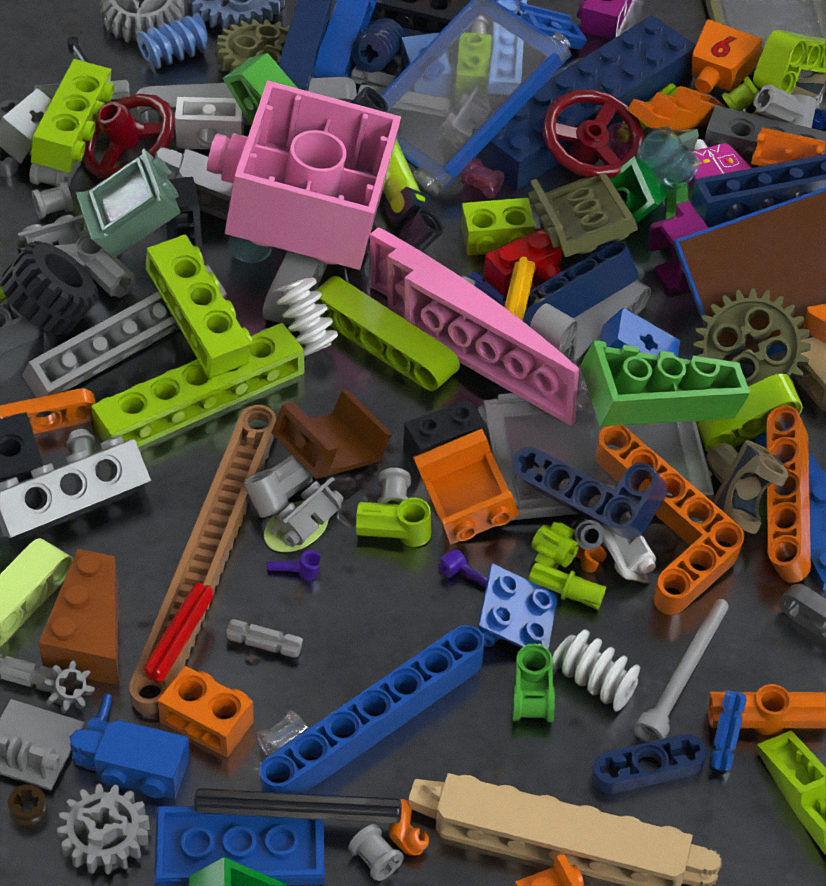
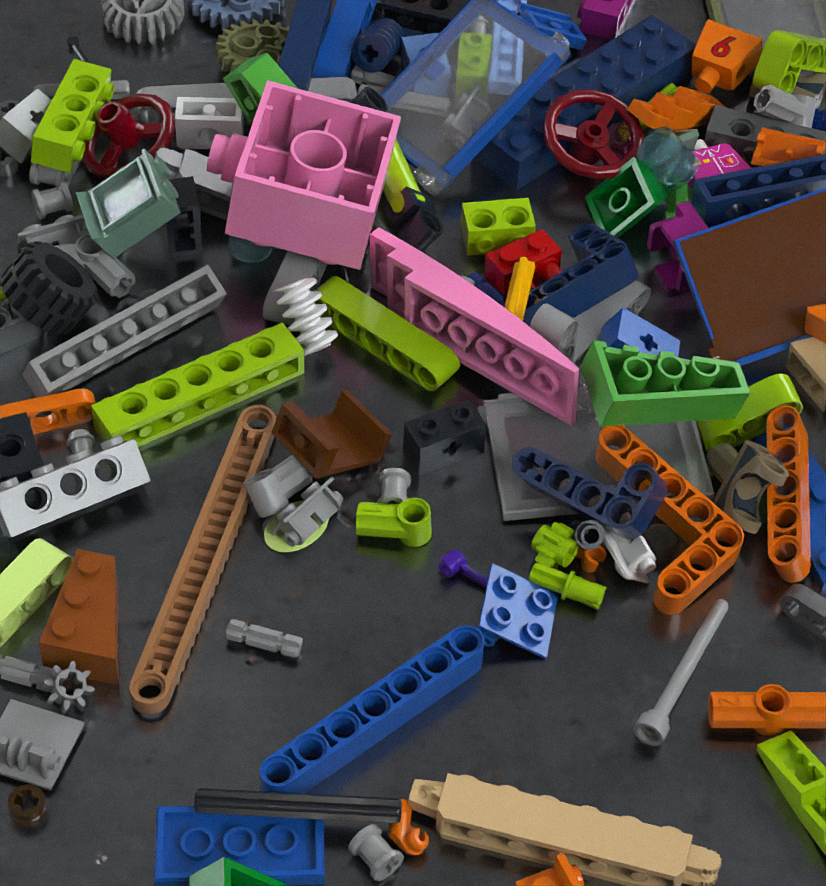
(99, 722): blue hand -> none
(106, 831): light grey gear -> none
(134, 757): blue hinge -> none
(173, 40): medium blue piece -> none
(178, 632): red axle -> none
(201, 717): orange brick -> none
(216, 352): lime brick -> none
(281, 733): clear bush -> none
(306, 567): dark purple hand -> none
(466, 487): orange panel -> none
(482, 178): clear pink bush -> none
(533, 689): bright green piece -> none
(582, 214): olive bracket -> none
(596, 669): white piece -> none
(658, 749): dark blue beam -> none
(728, 730): blue axle -> none
(735, 319): olive gear -> none
(741, 96): lime bush -> none

